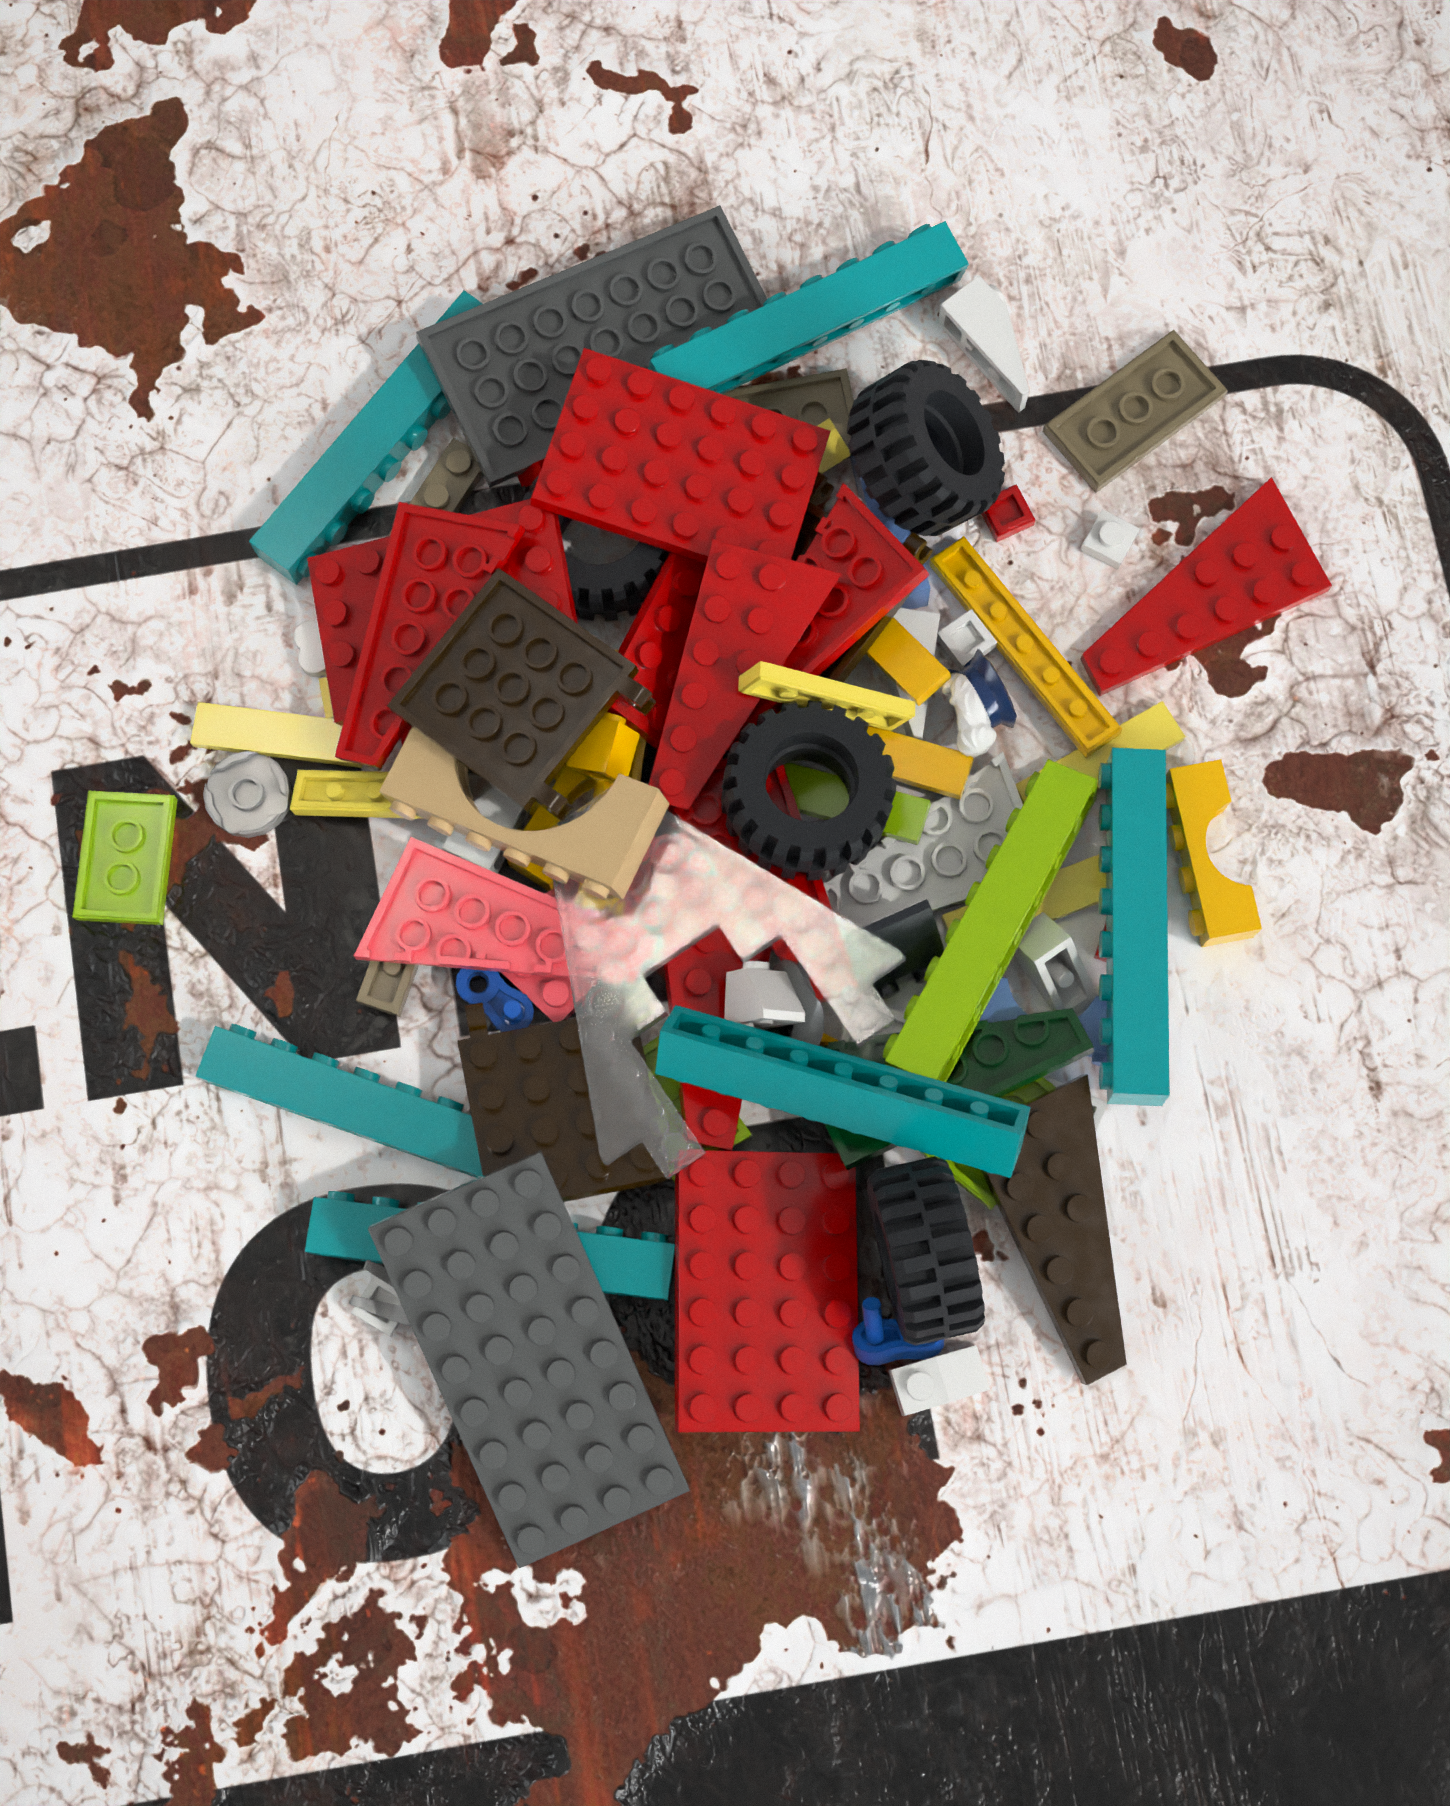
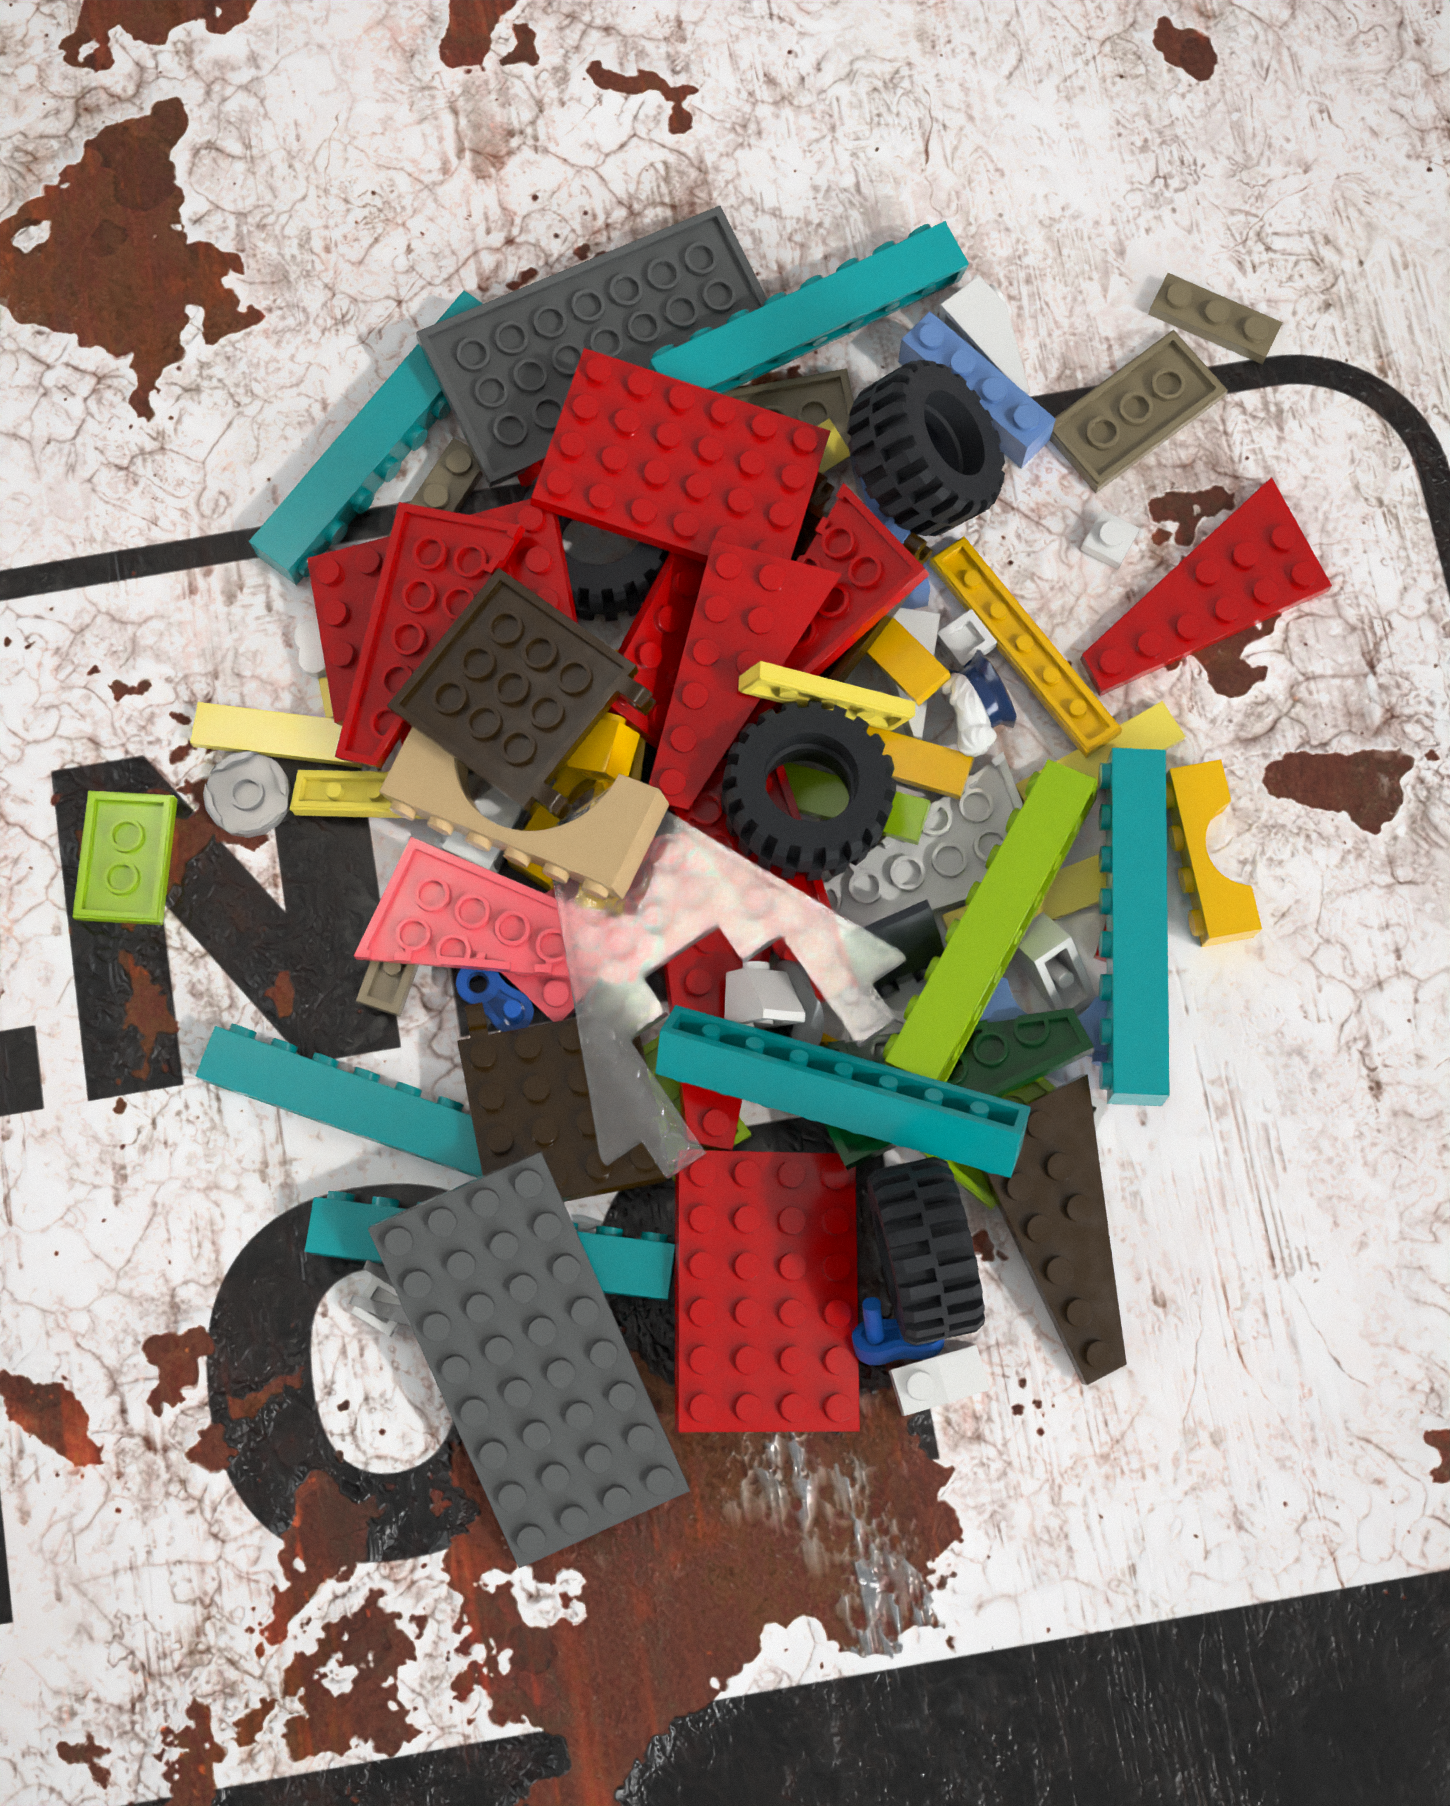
(1008, 514): red tile -> none
(1019, 419): none -> medium blue arch
(1215, 318): none -> dark tan plate

